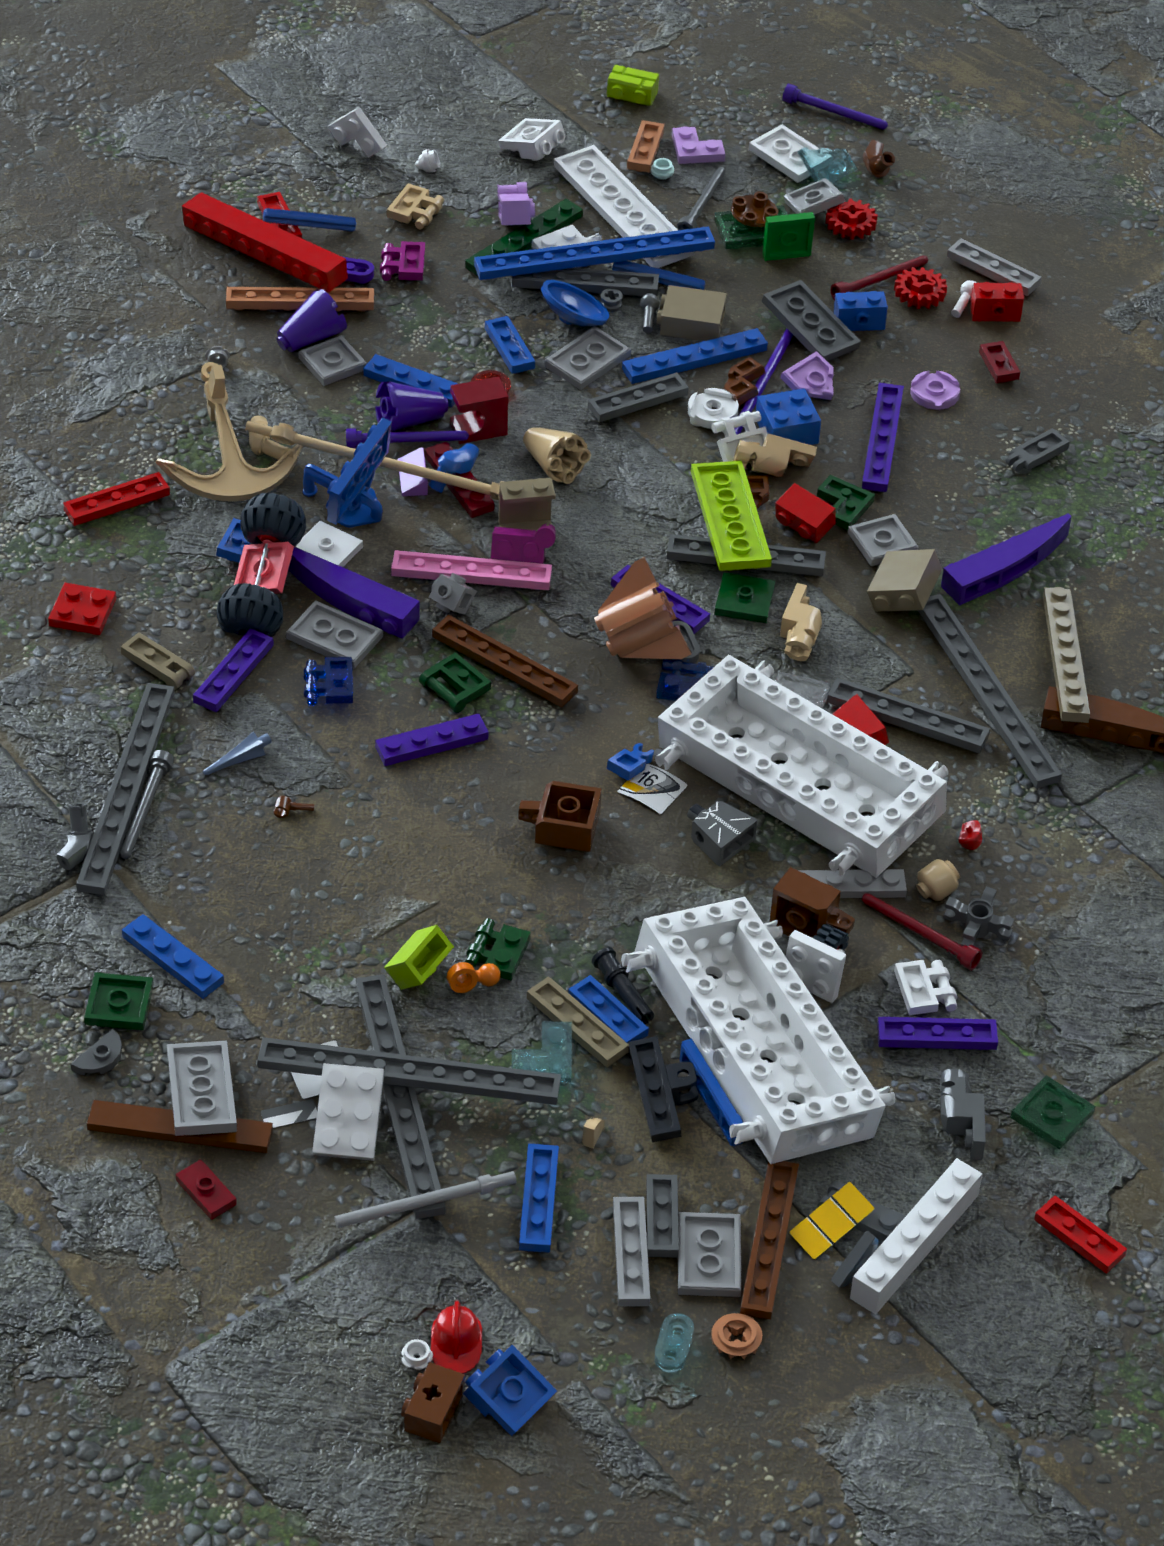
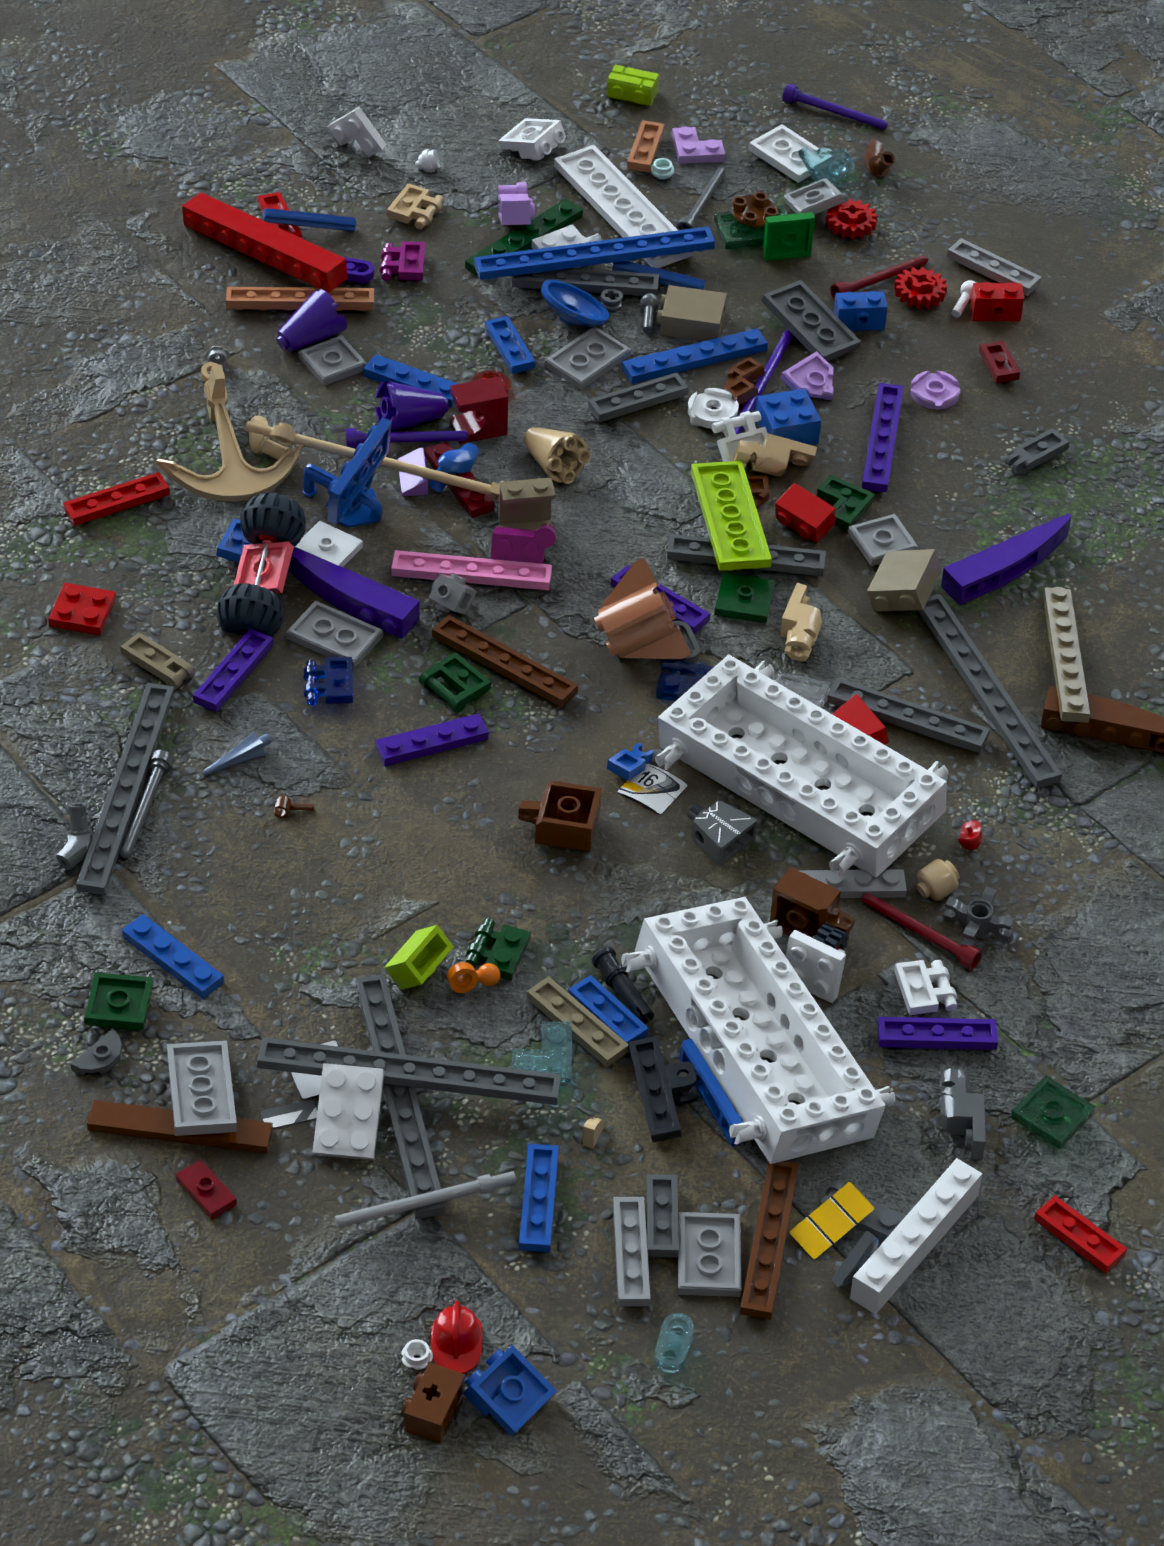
(736, 1324): nougat gear -> none

